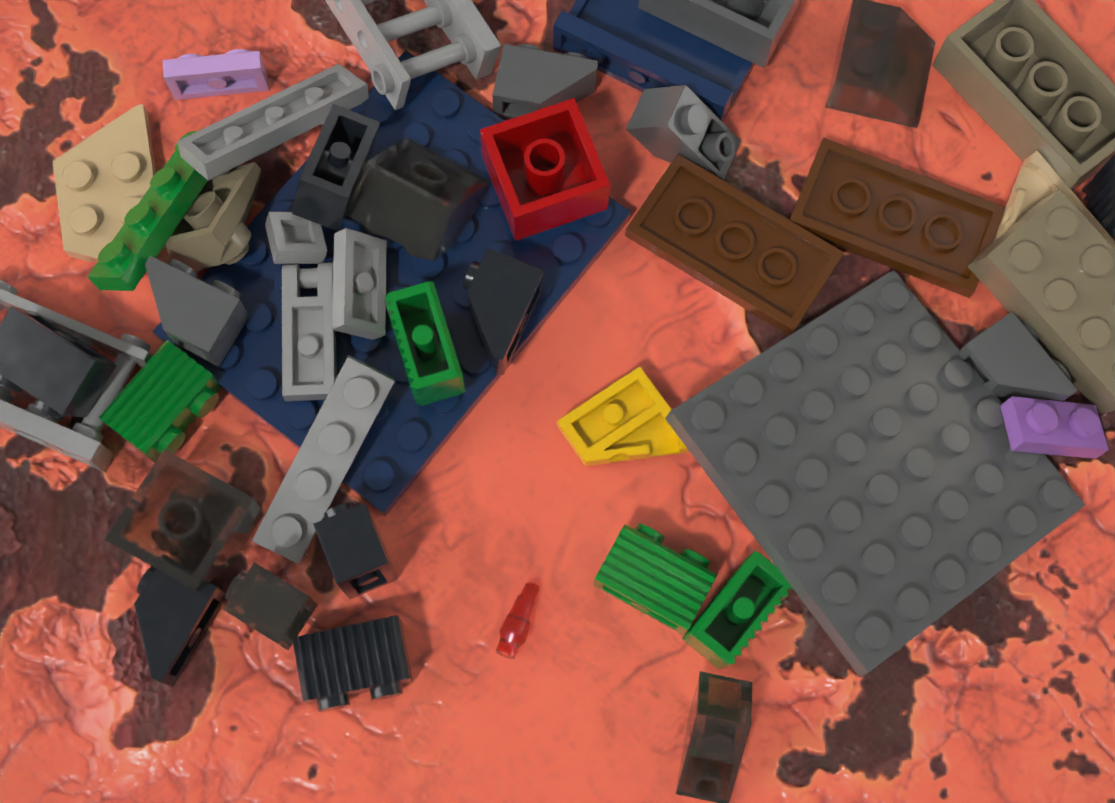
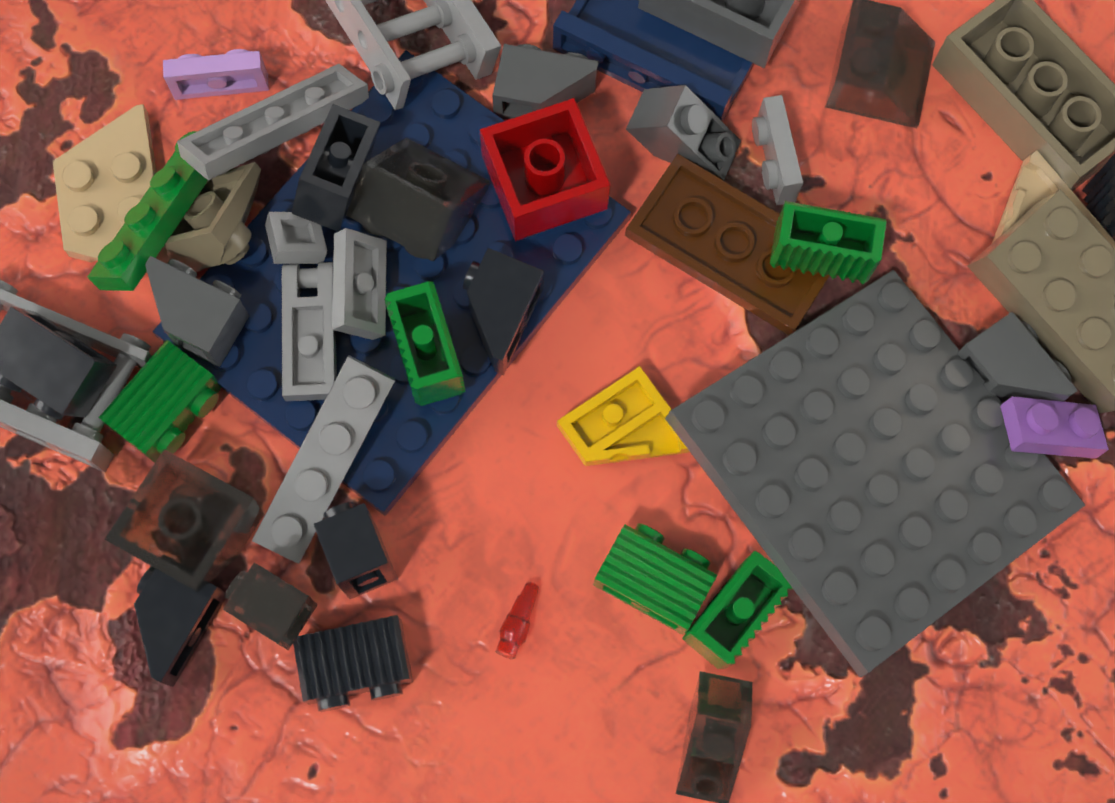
(781, 166): none -> light grey plate
(827, 242): none -> green brick
(896, 217): reddish brown plate -> none

